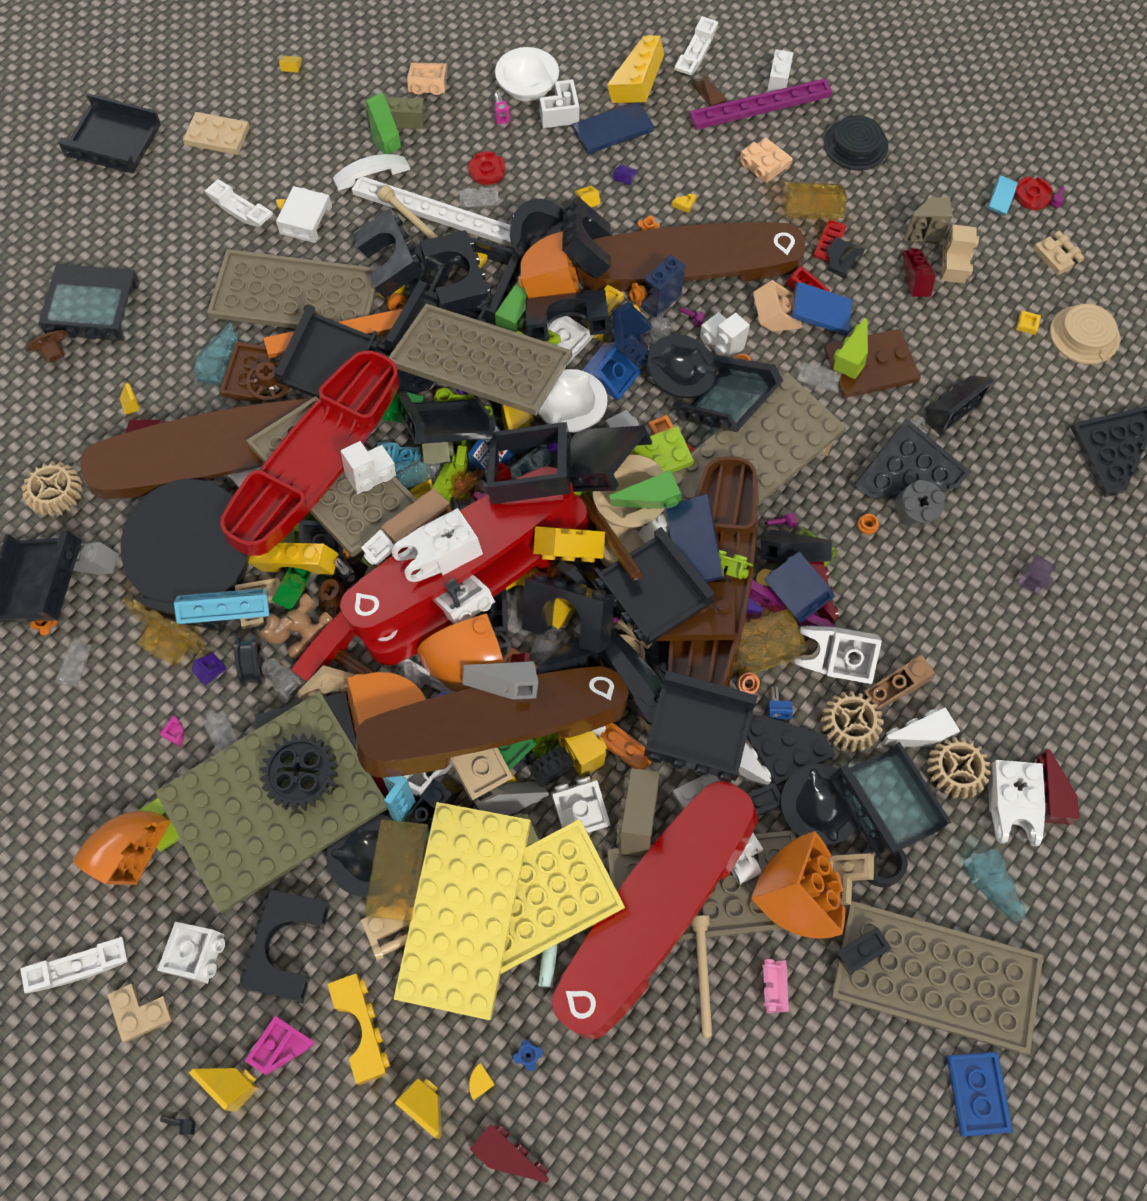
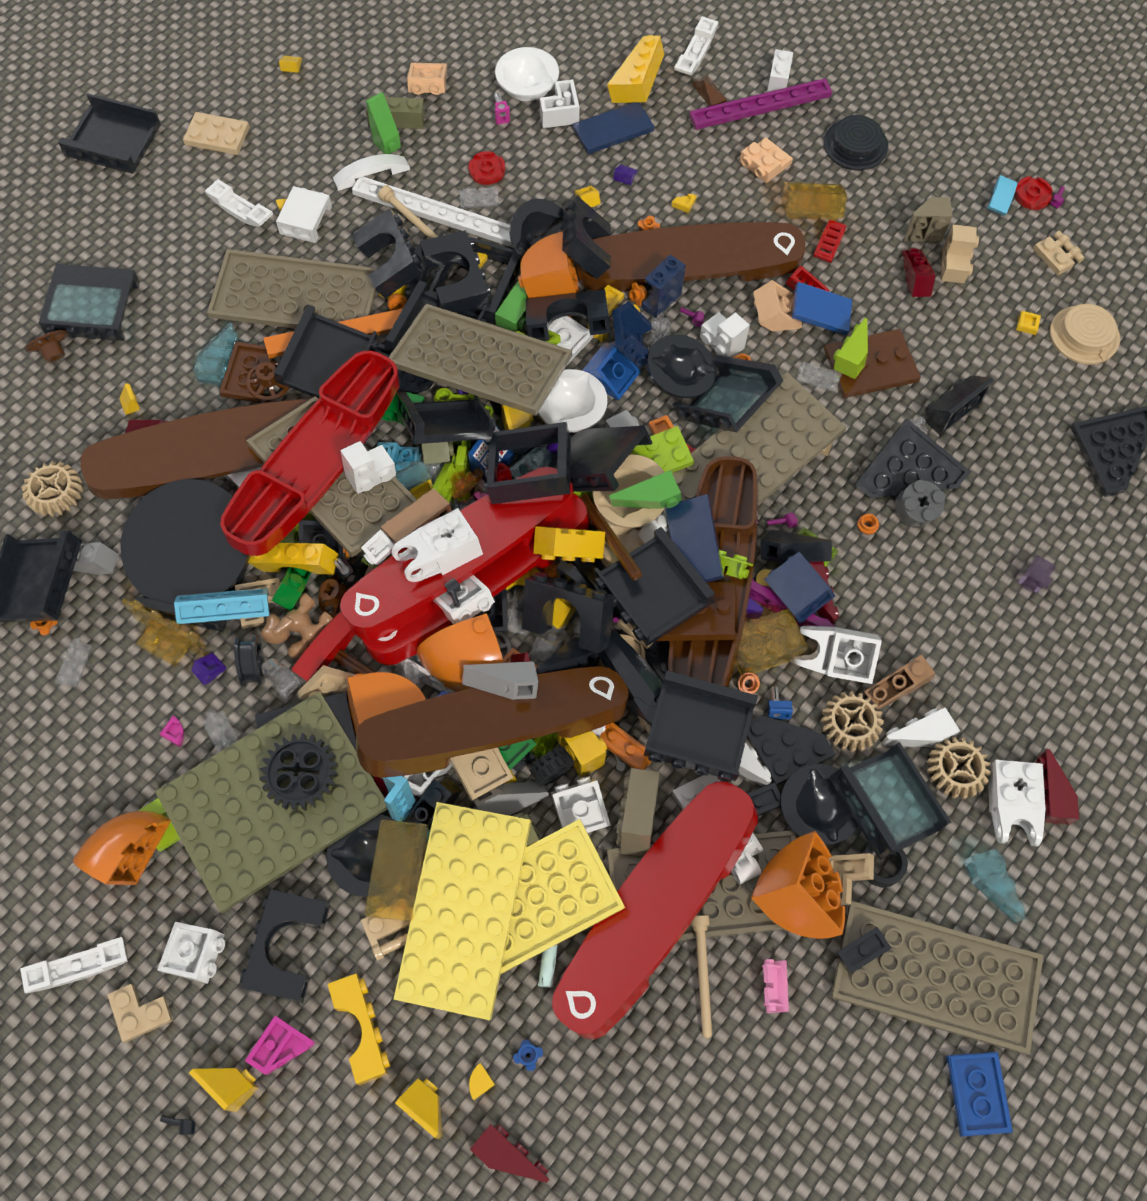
(843, 256): black slope -> none

